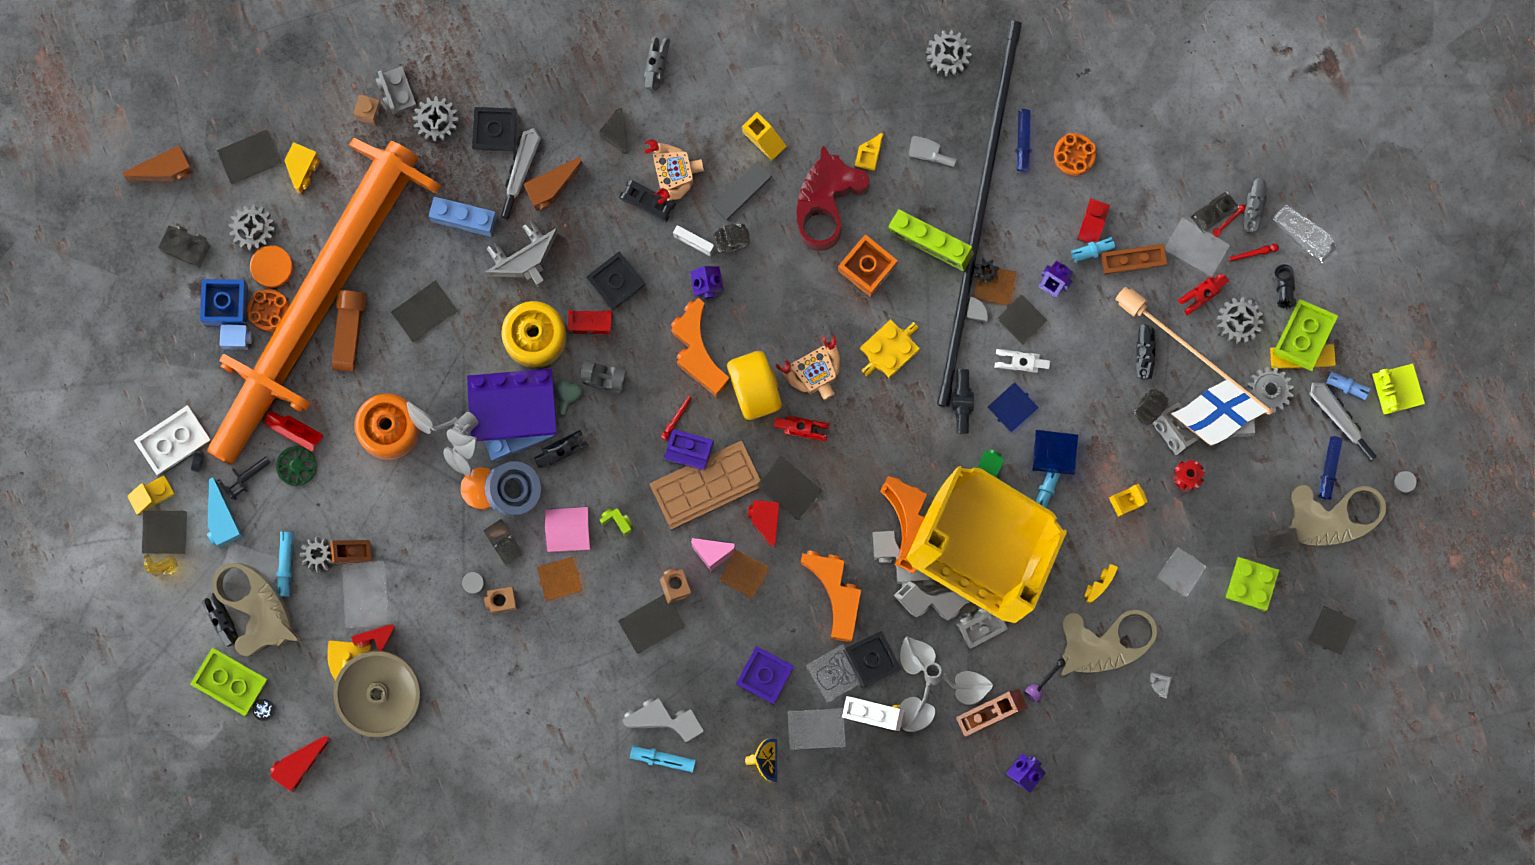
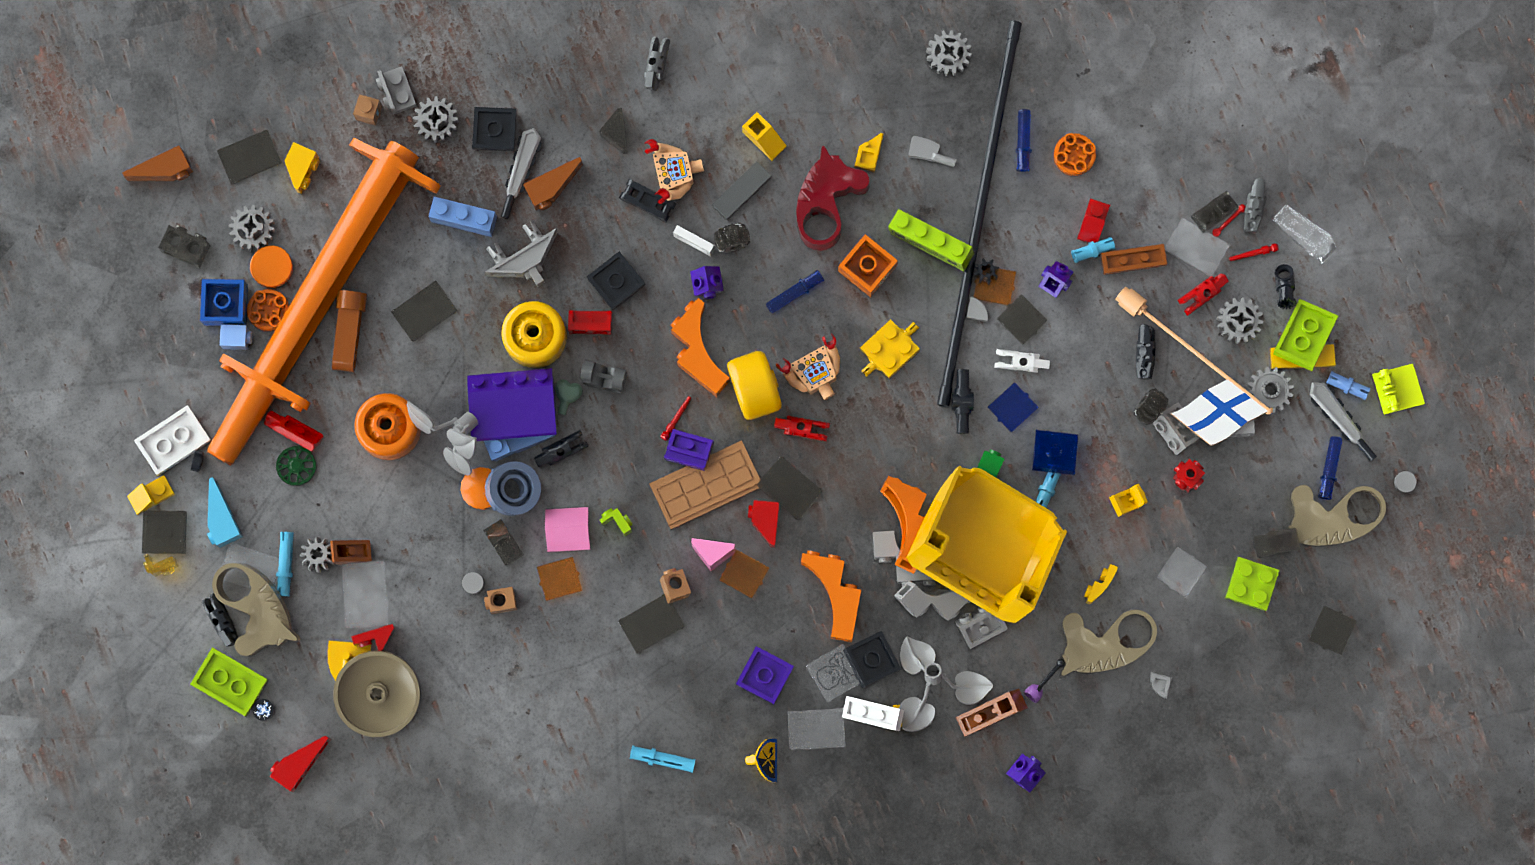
(244, 477): black piece -> none
(655, 716): light grey arch -> none
(795, 291): none -> clear blue axle

